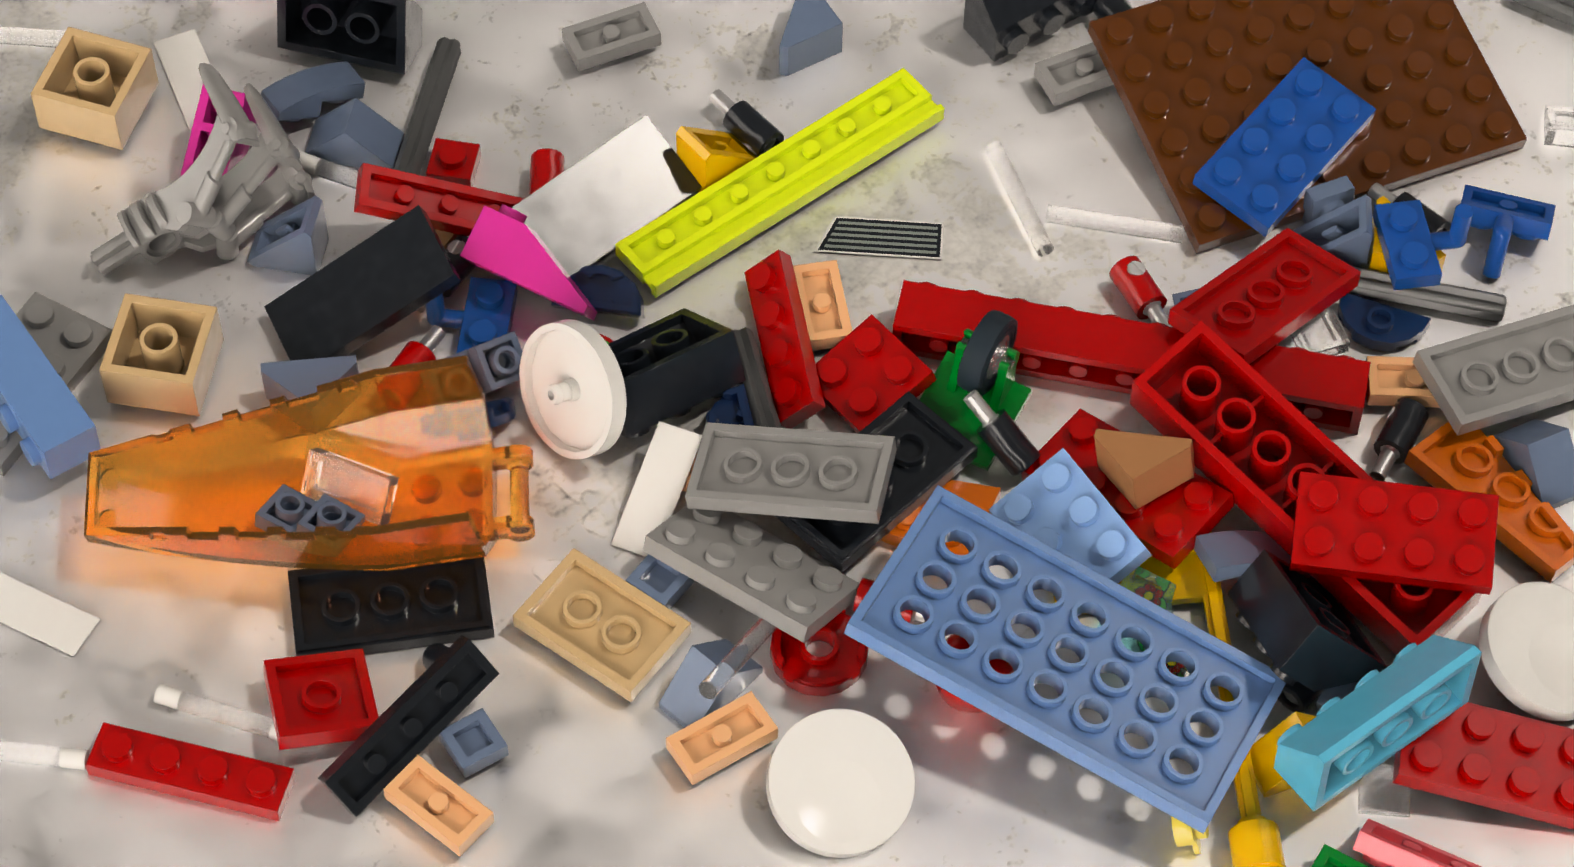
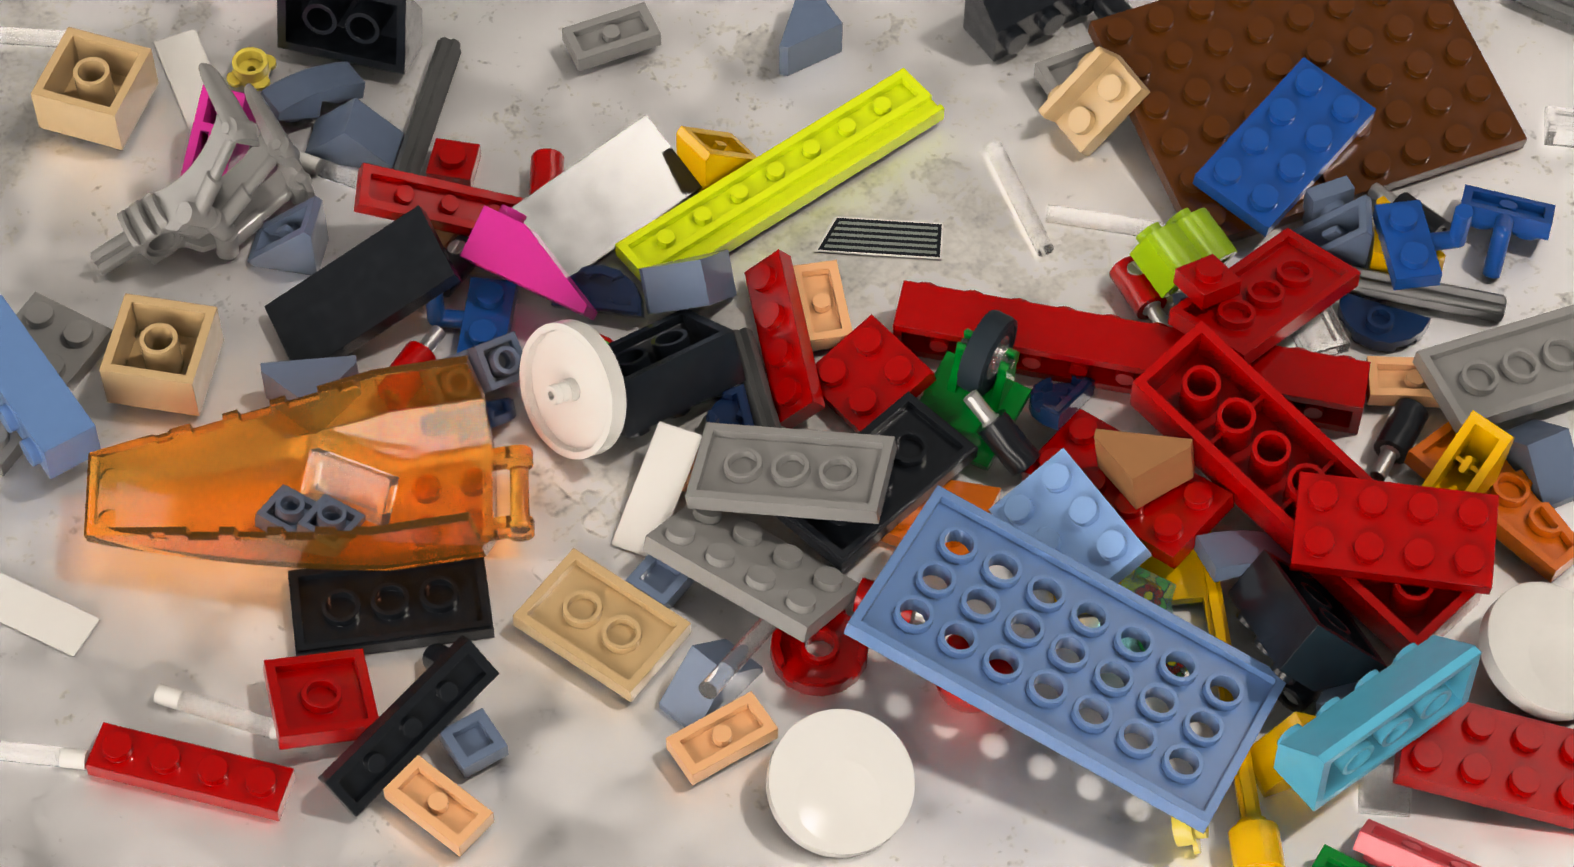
(252, 67): none -> light yellow plate
(688, 282): none -> sand blue slope
(747, 124): black piece -> none
(1058, 402): none -> dark blue plate
(1094, 99): none -> tan bracket
(1179, 242): none -> lime brick
(1207, 281): none -> red plate
(1472, 457): none -> yellow slope

